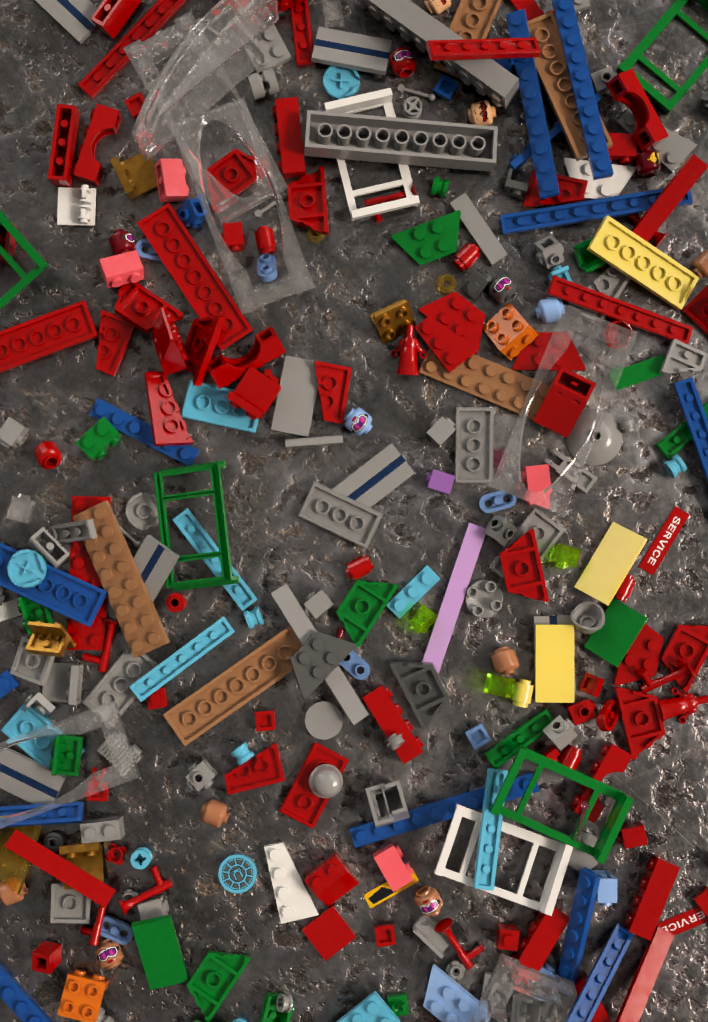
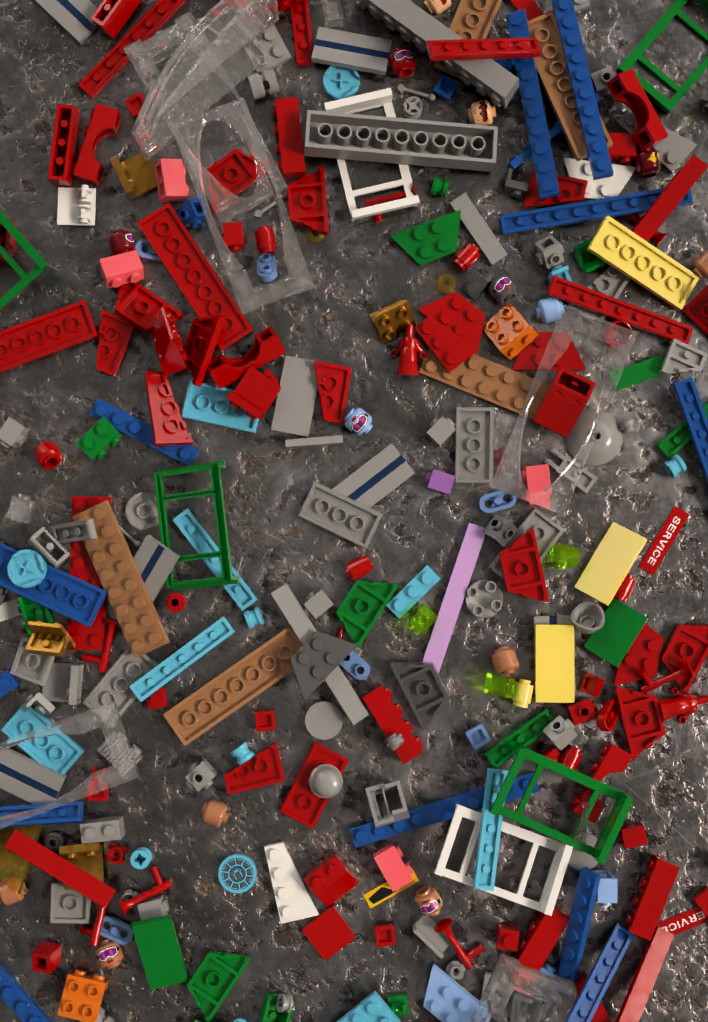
(66, 755): green bracket -> none

